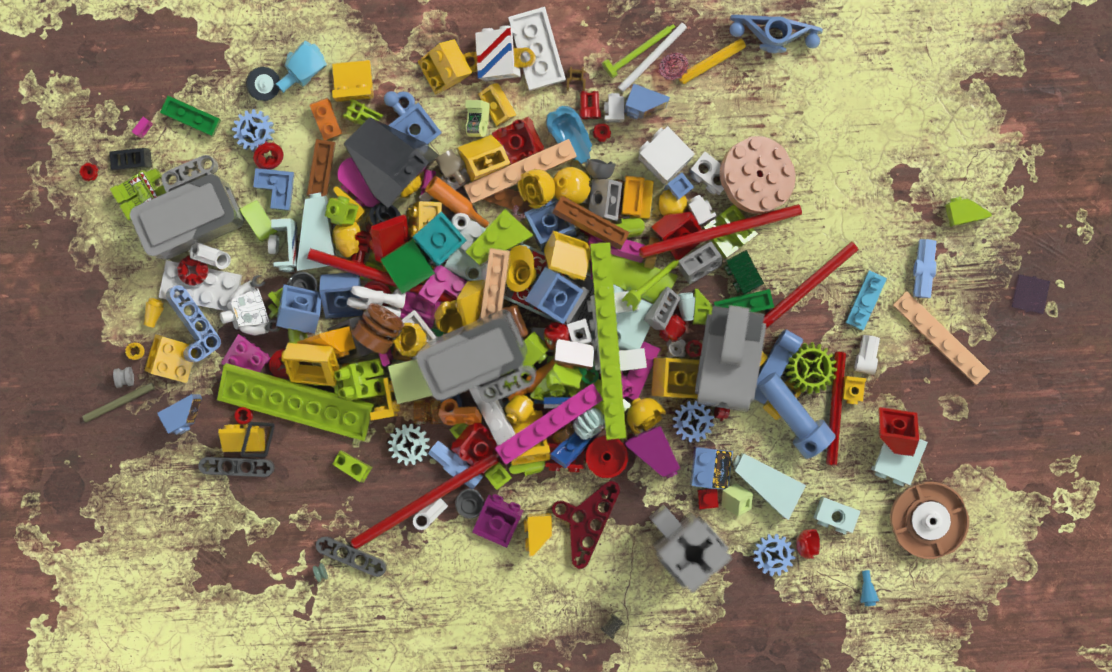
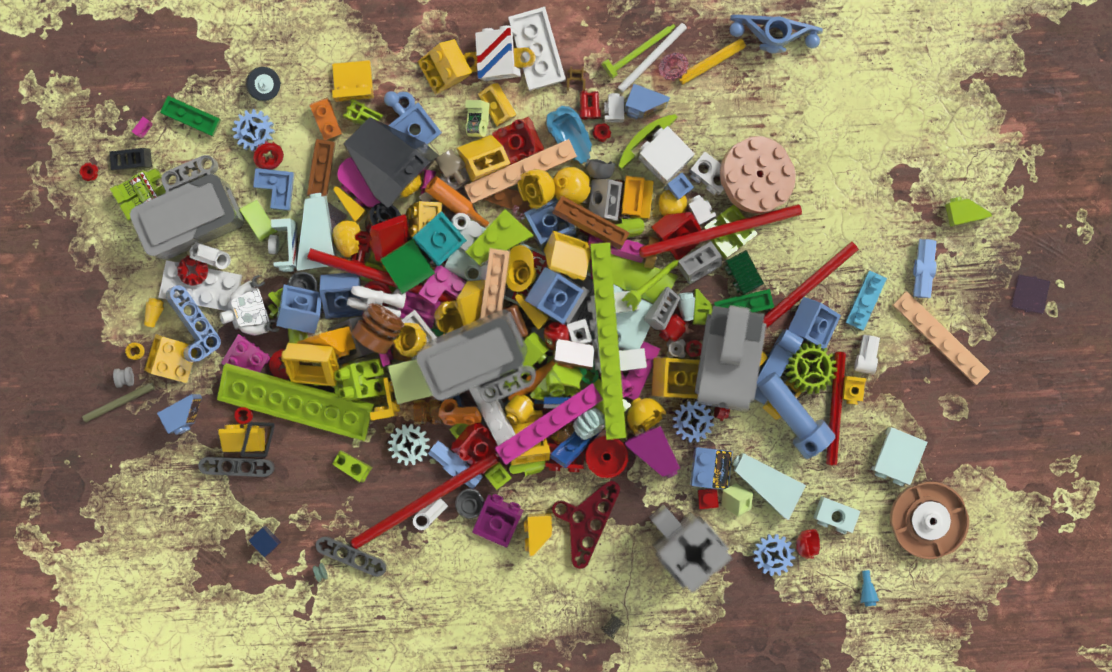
(264, 541): none -> dark blue panel
(302, 65): medium azure piece -> none
(341, 210): lime brick -> none
(536, 316): none -> yellow slope
(628, 155): none -> lime slope
(814, 322): none -> medium blue slope
(899, 430): red slope -> none

